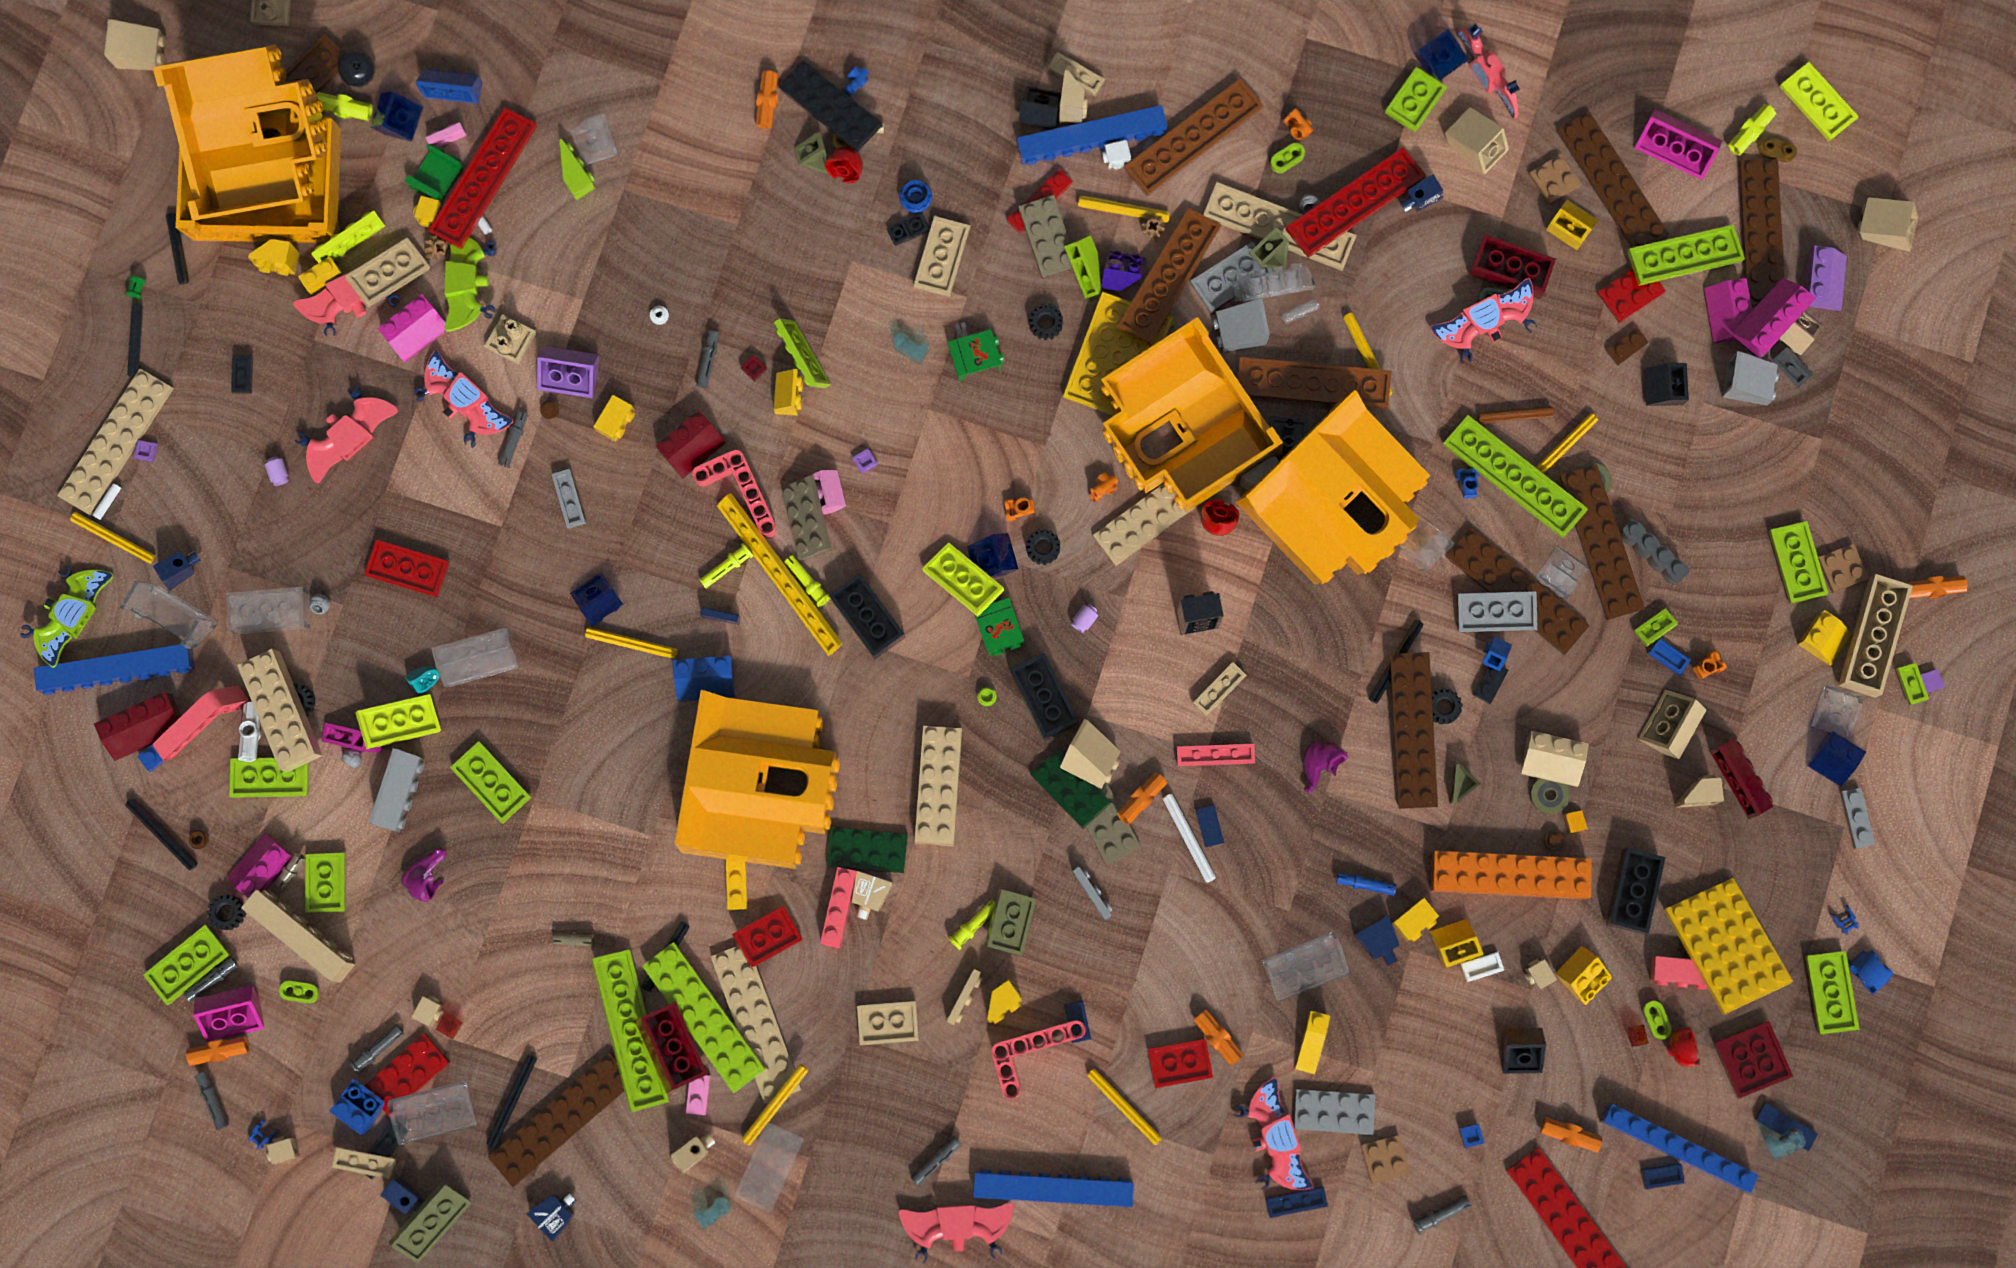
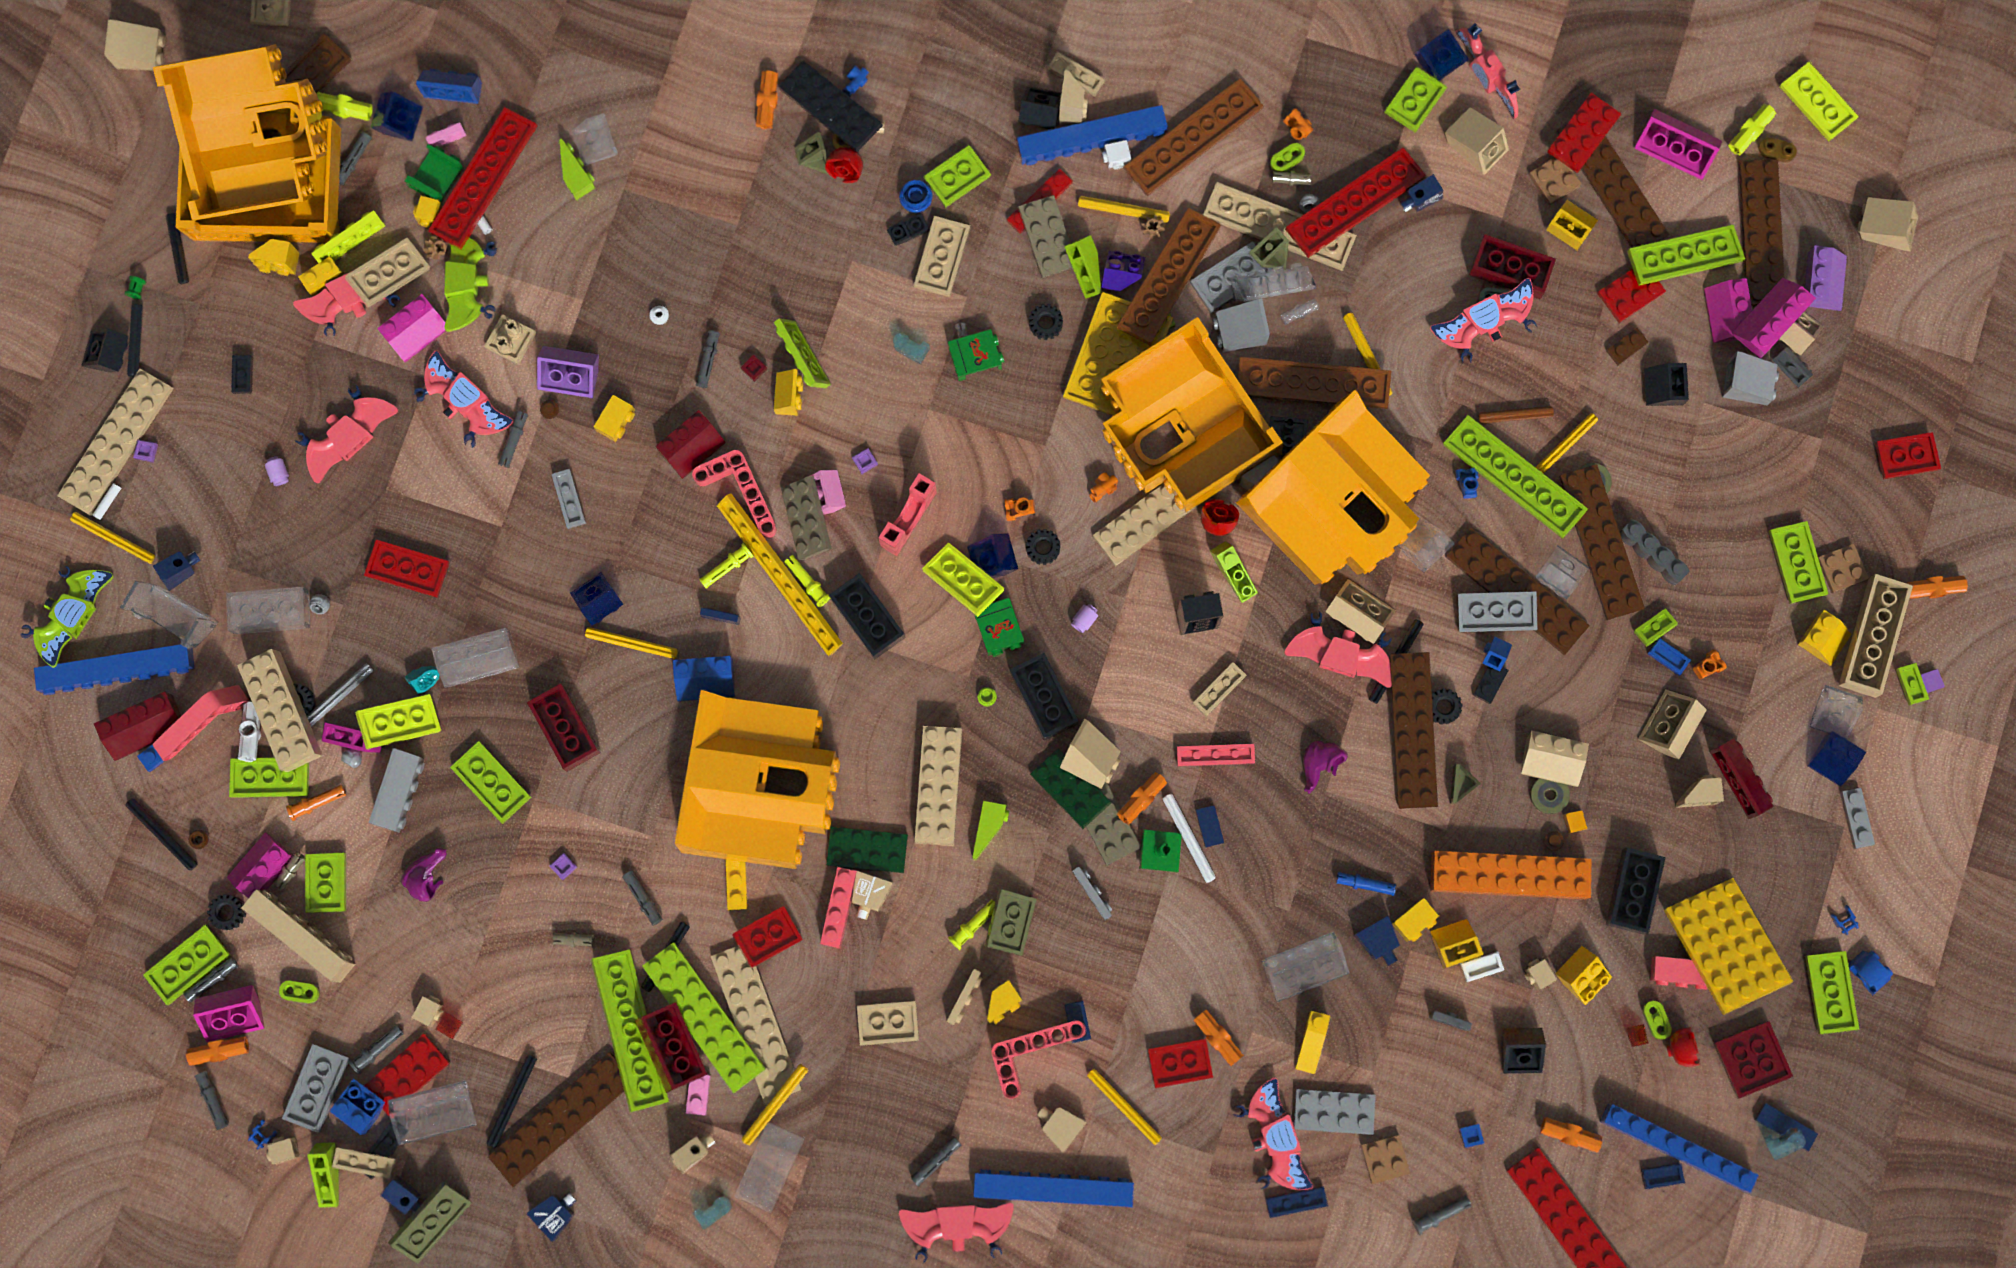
(105, 350): none -> black slope
(308, 805): none -> orange pin
(316, 1088): none -> light grey plate
(324, 1176): none -> lime slope
(339, 694): none -> light grey axle
(354, 77): black cylinder -> none
(363, 140): none -> dark grey pin
(563, 727): none -> dark red brick
(563, 866): none -> medium lavender tile
(647, 906): none -> dark grey pin
(896, 534): none -> coral arch
(957, 176): none -> lime plate
(991, 821): none -> lime slope
(1060, 1126): none -> tan torso
(1160, 851): none -> green tile
(1233, 571): none -> lime slope
(1291, 178): none -> dark tan pin
(1342, 654): none -> coral torso
(1360, 611): none -> tan slope
(1451, 1019): none -> flat silver plate
(1584, 132): none -> red plate
(1908, 455): none -> red plate

